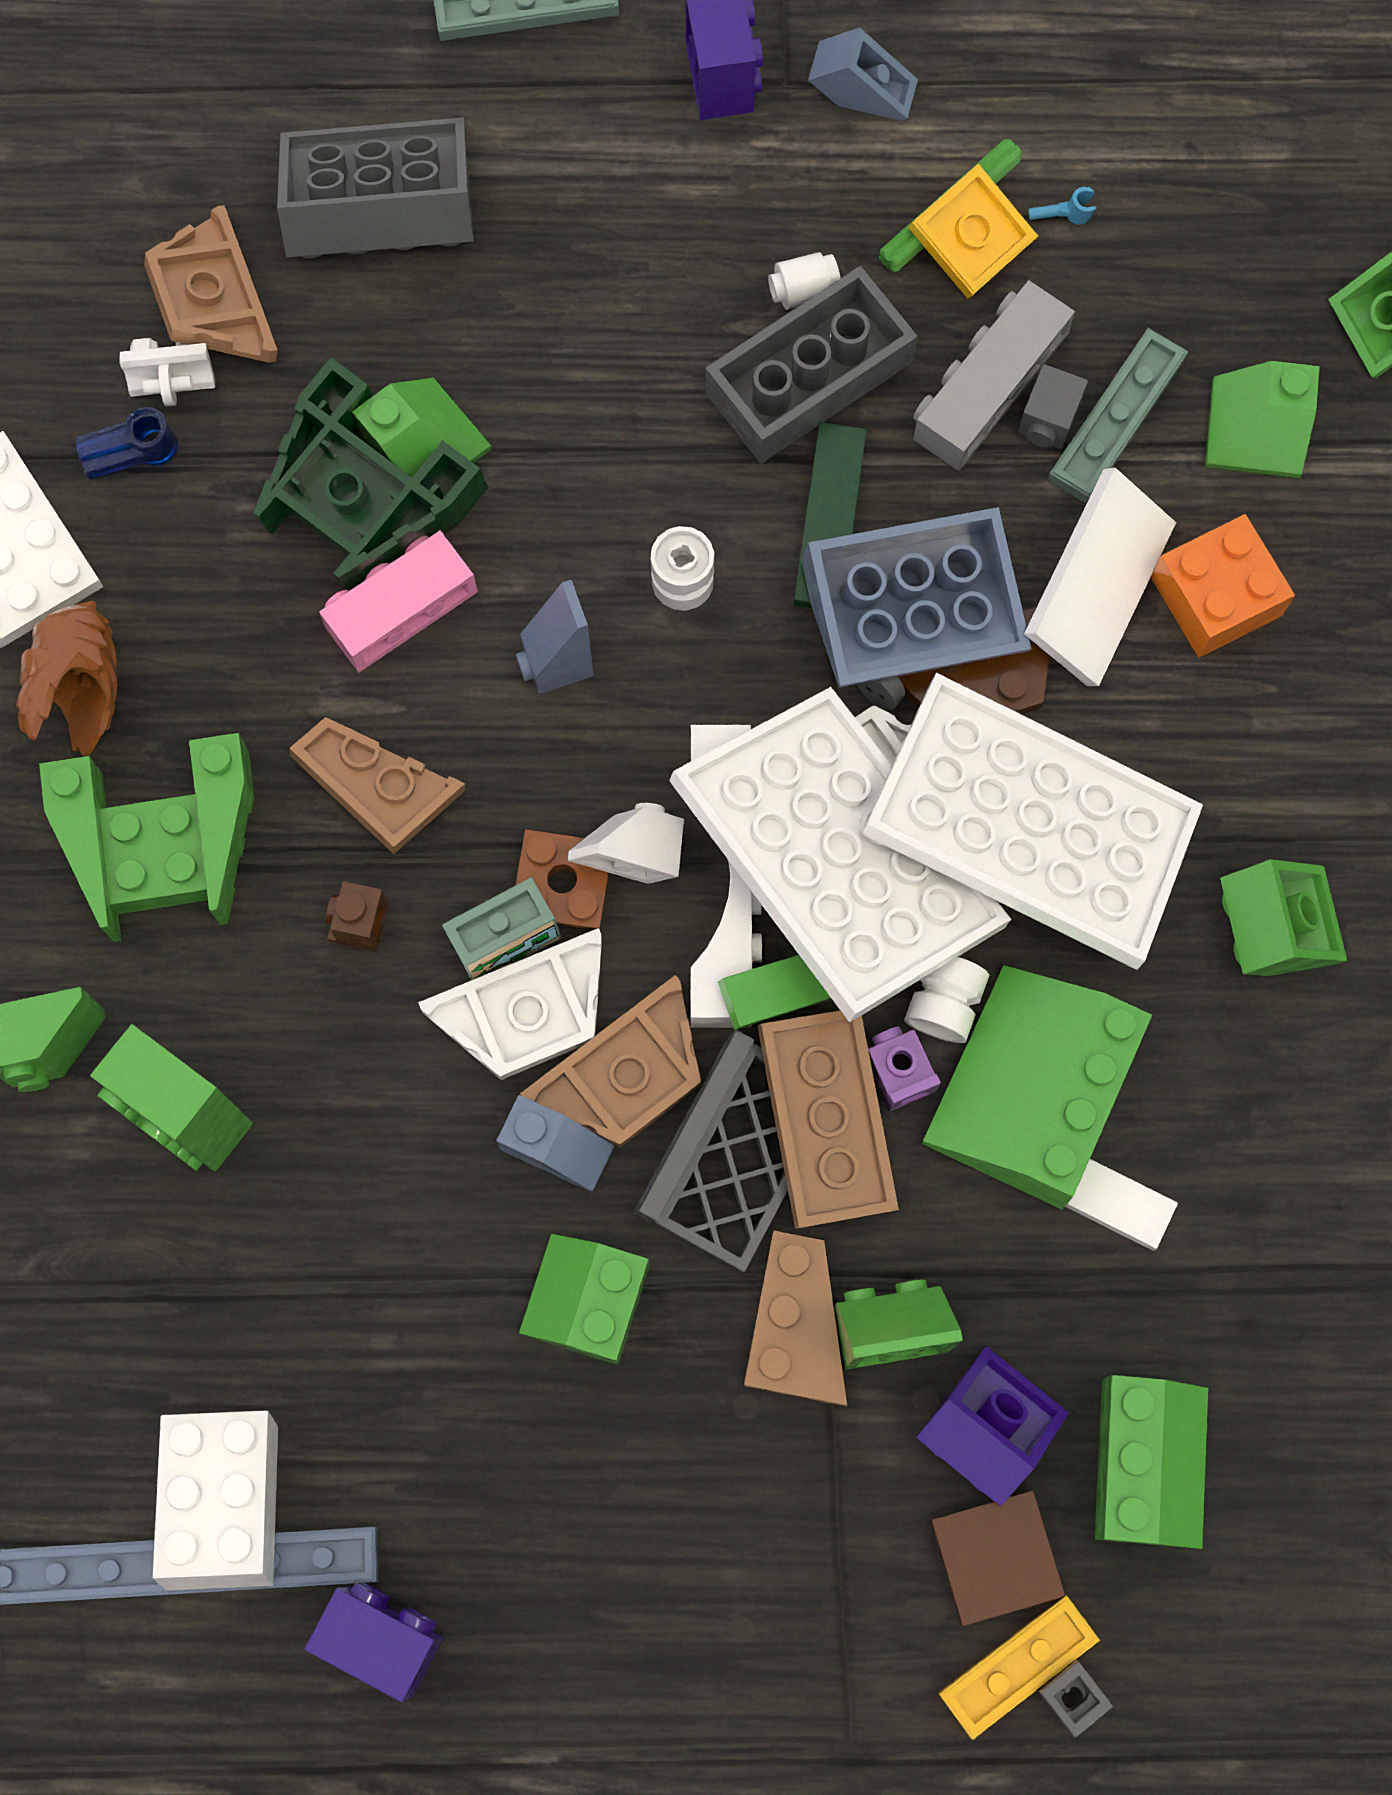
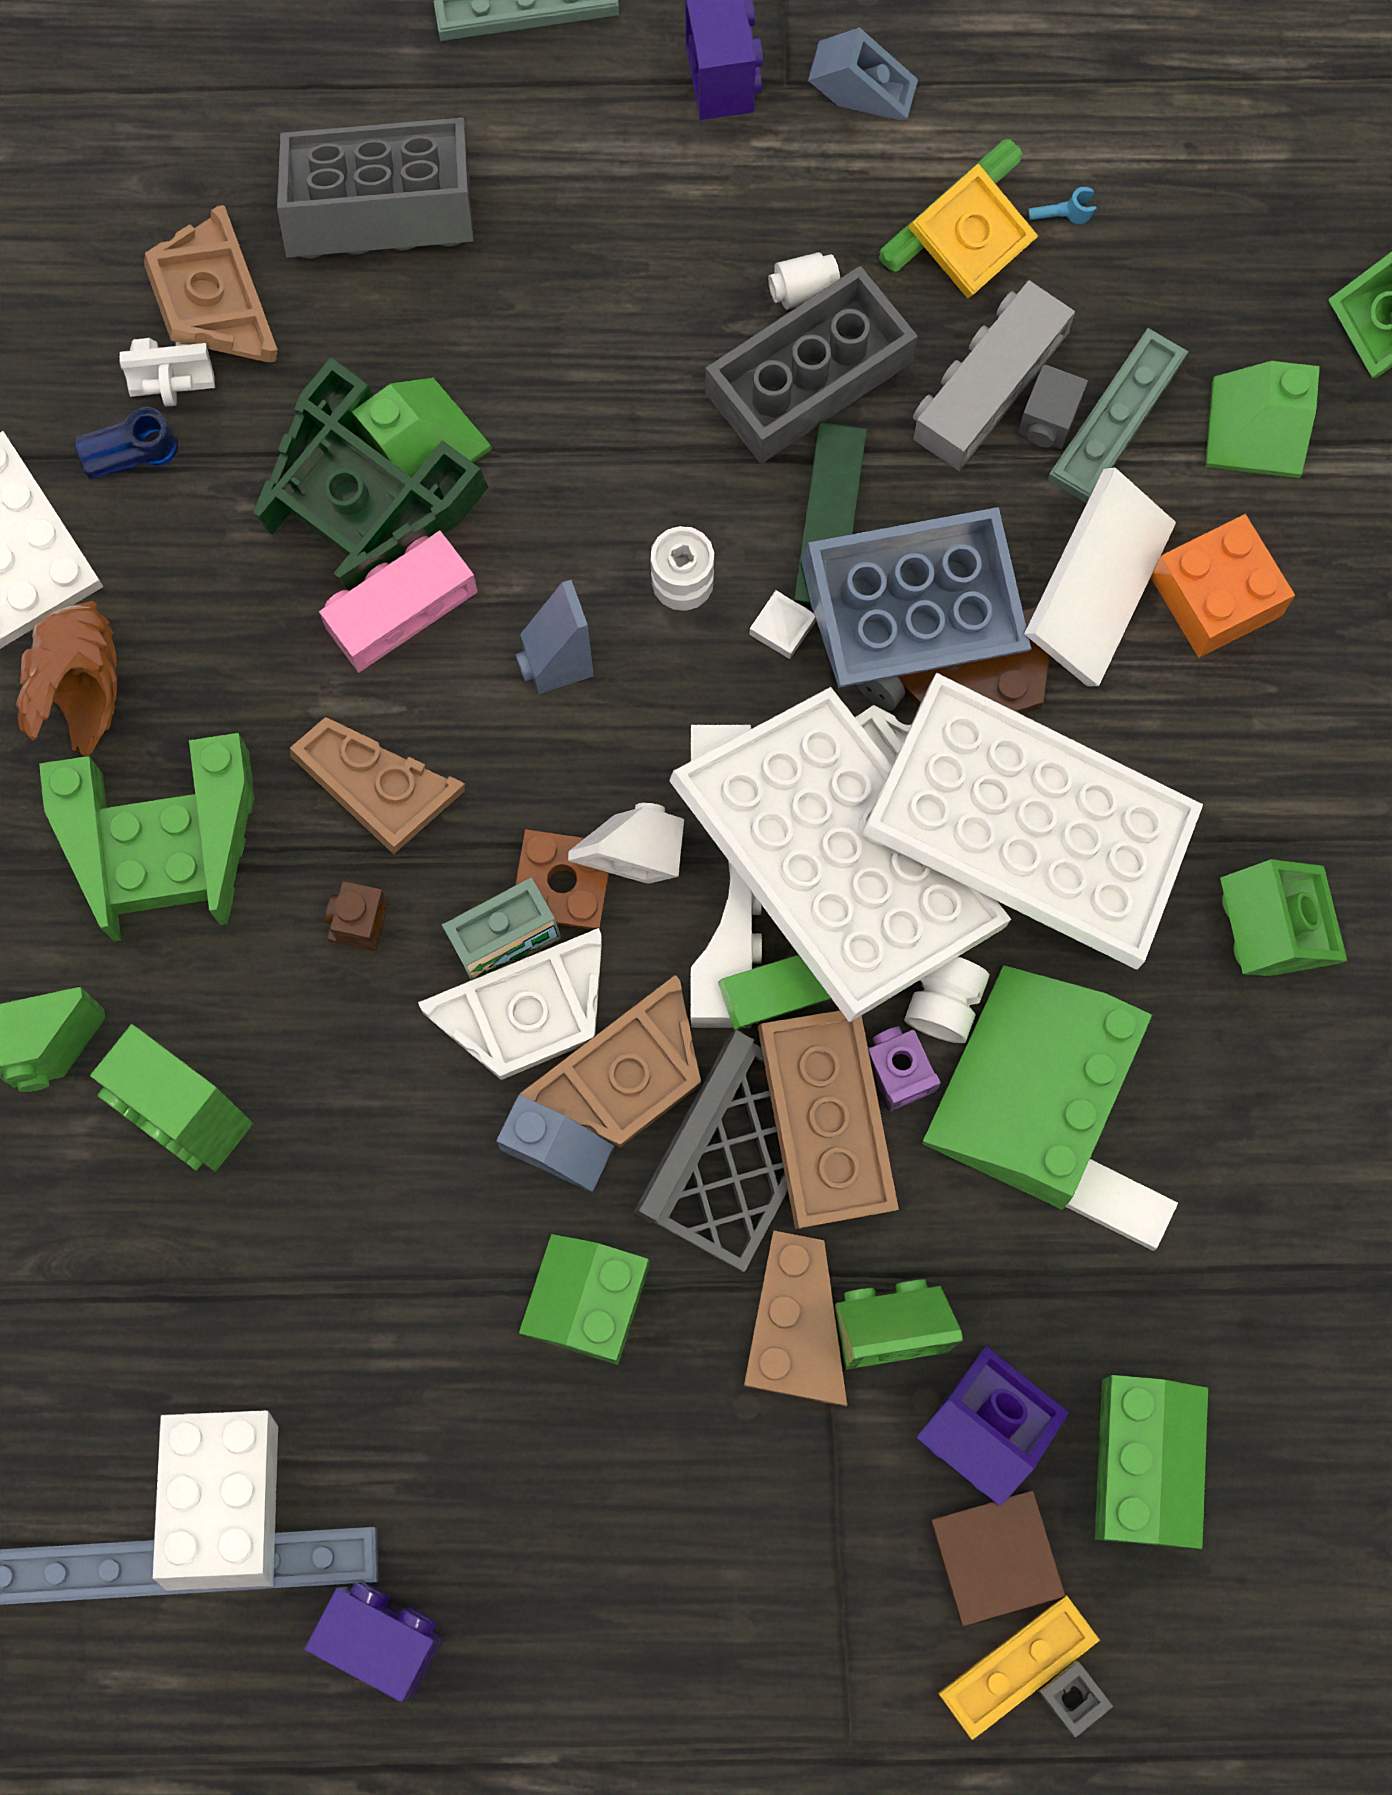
(782, 624): none -> white tile

